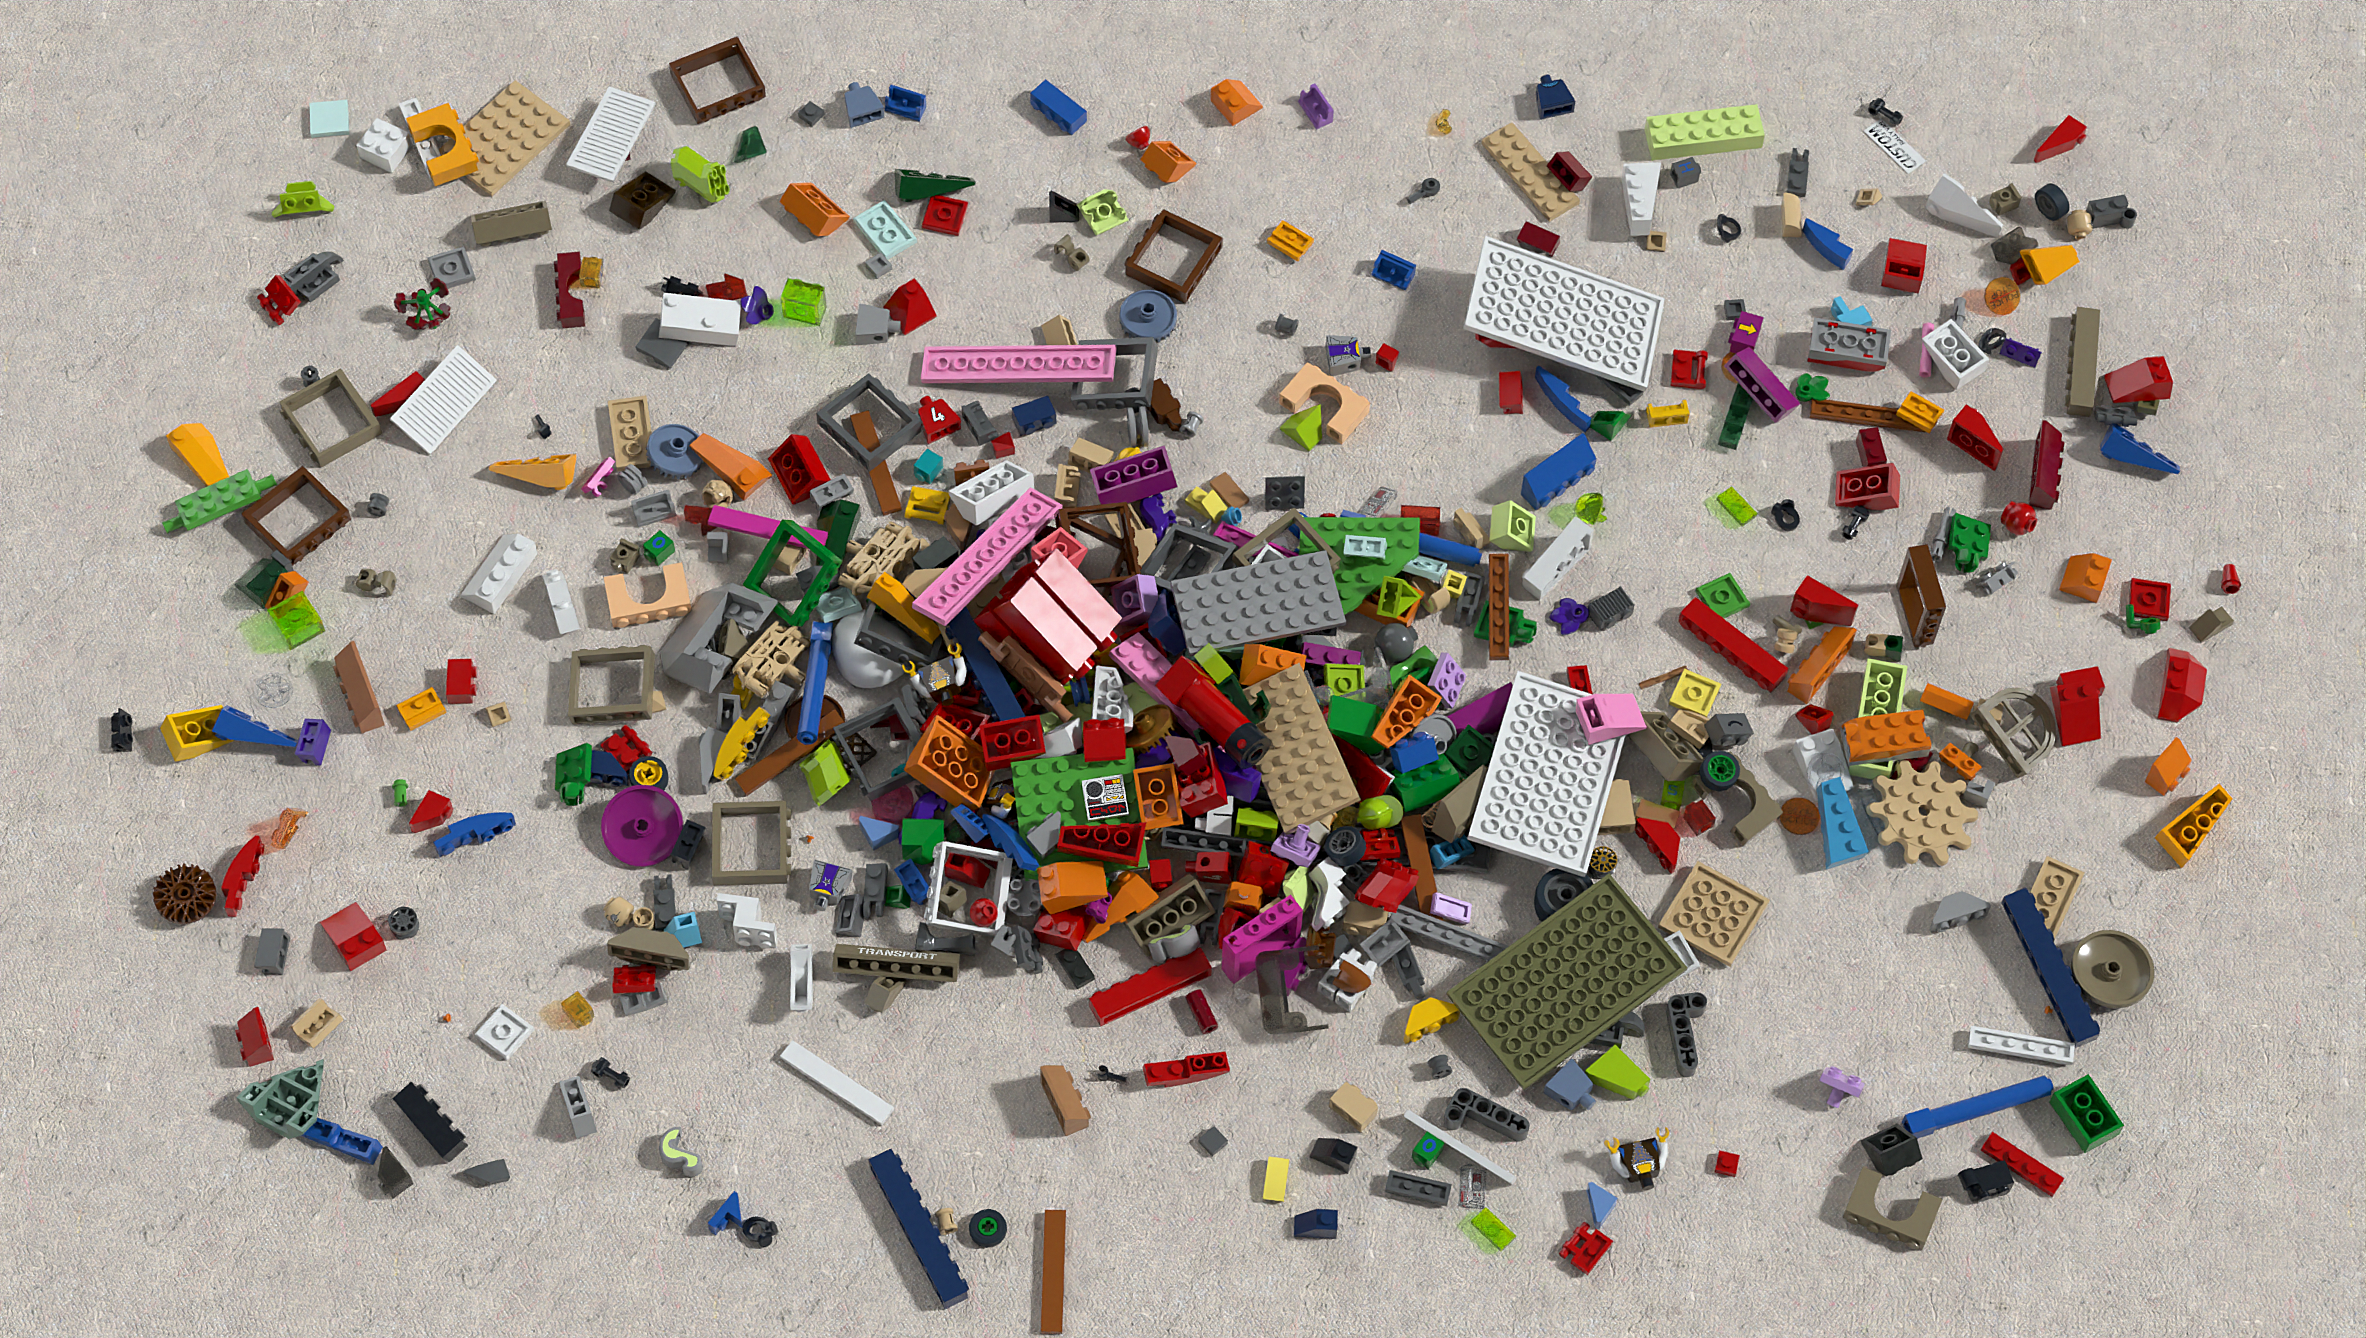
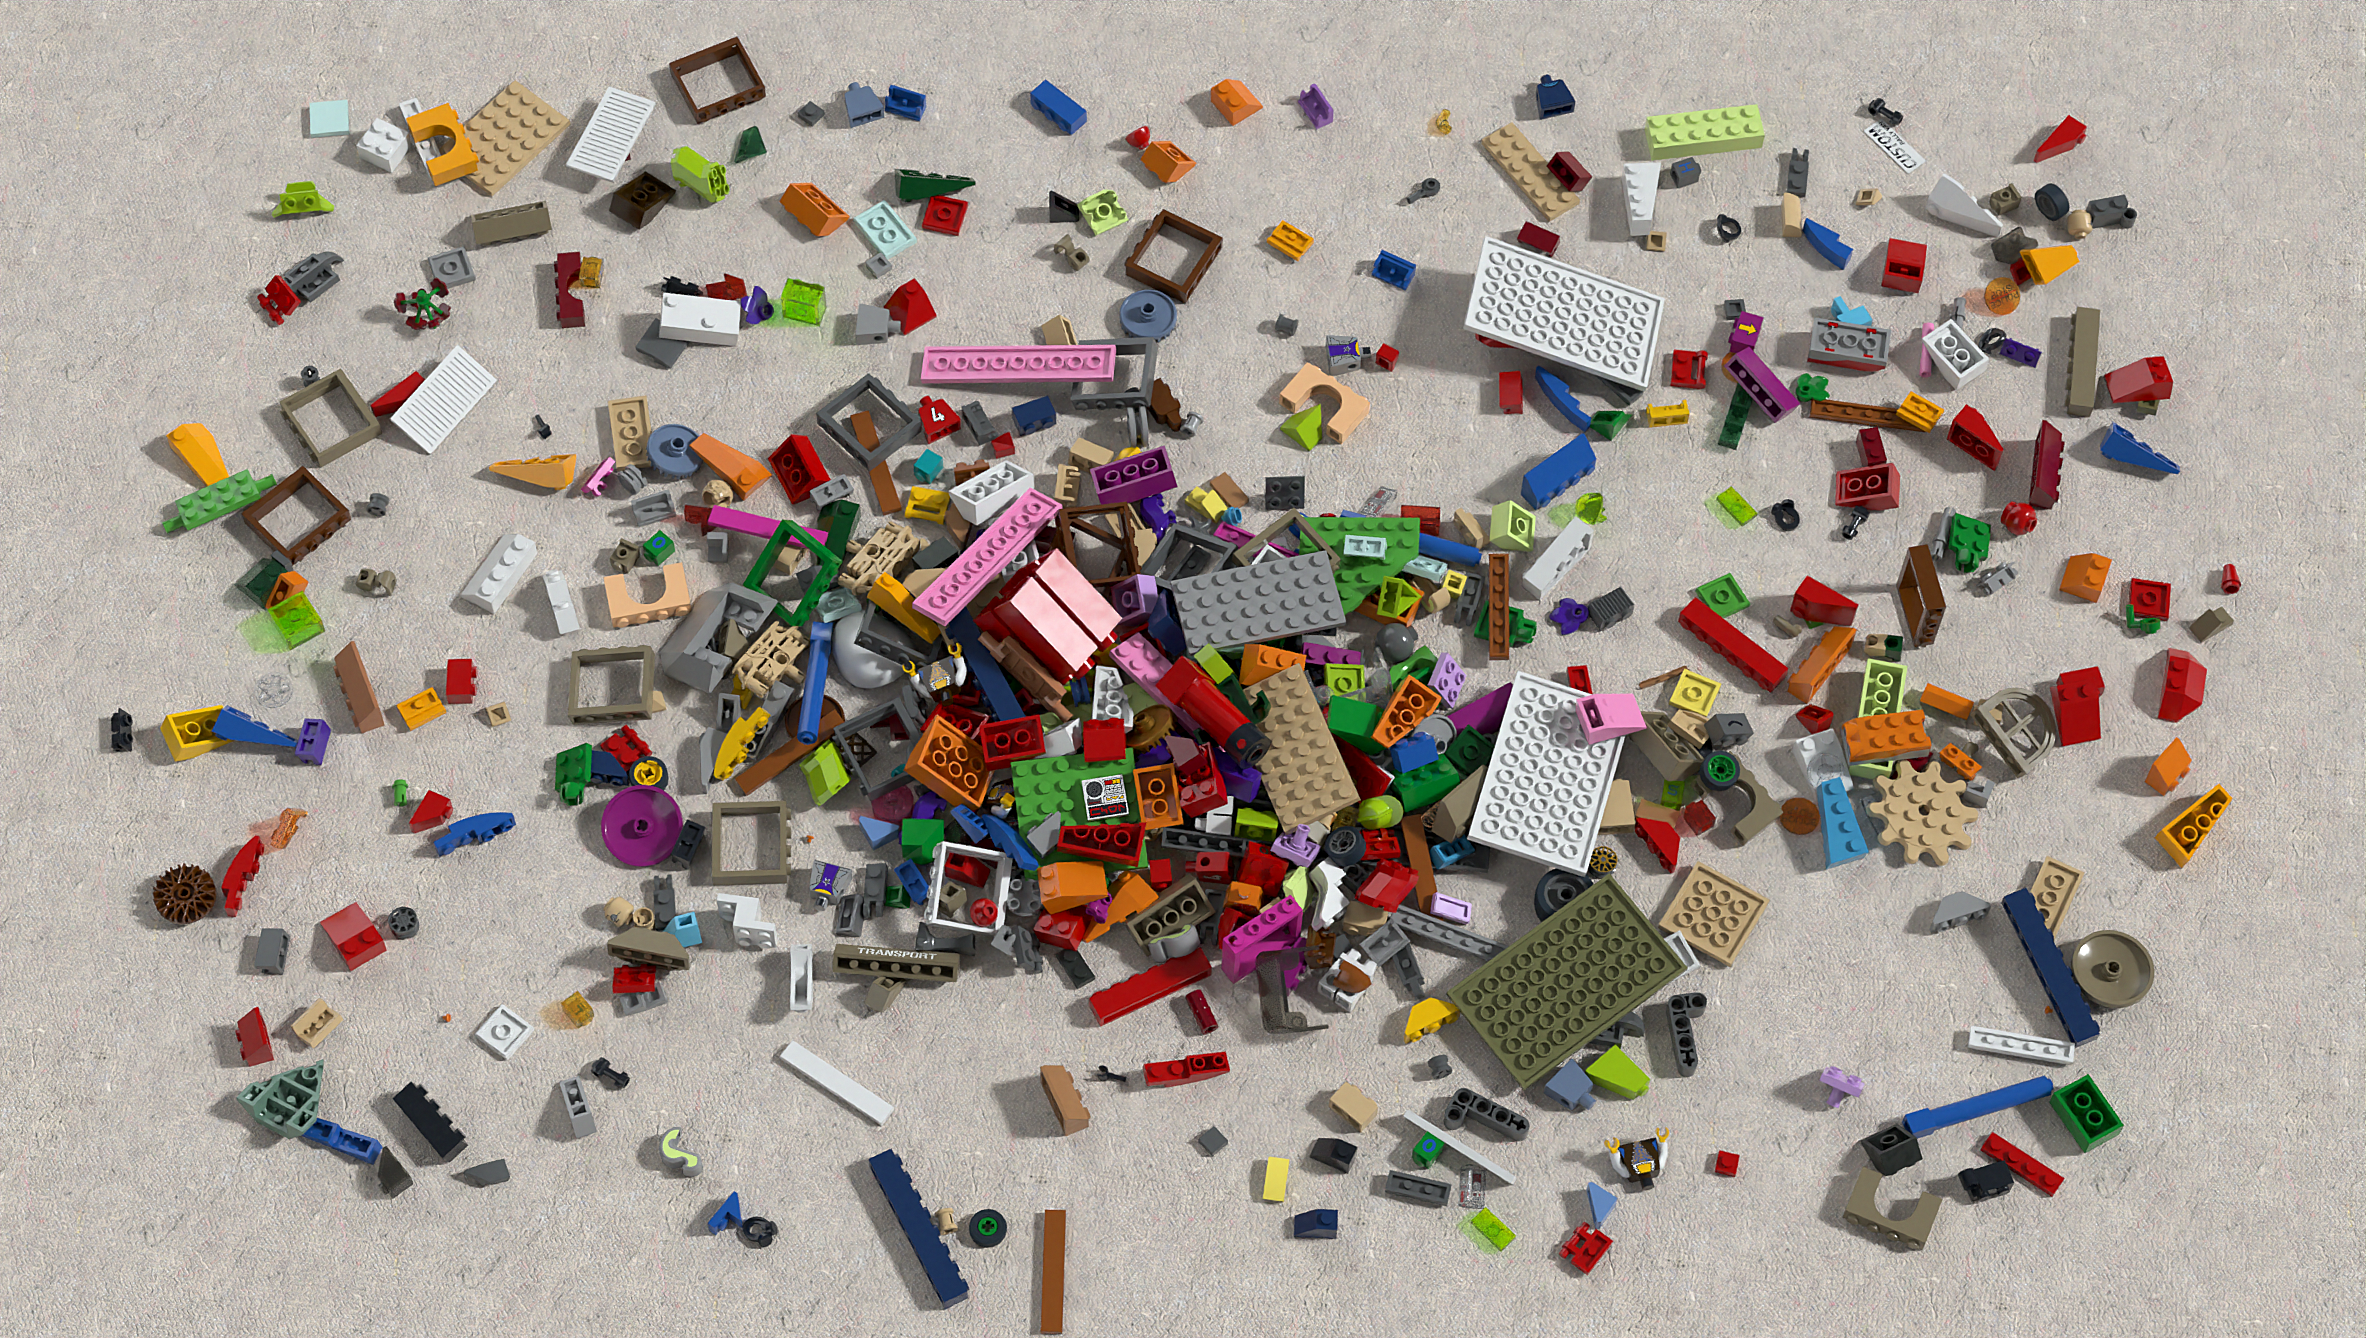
(1065, 543): coral slope -> none
(1785, 640): tan wheel -> none
(2110, 415): dark grey plate -> none

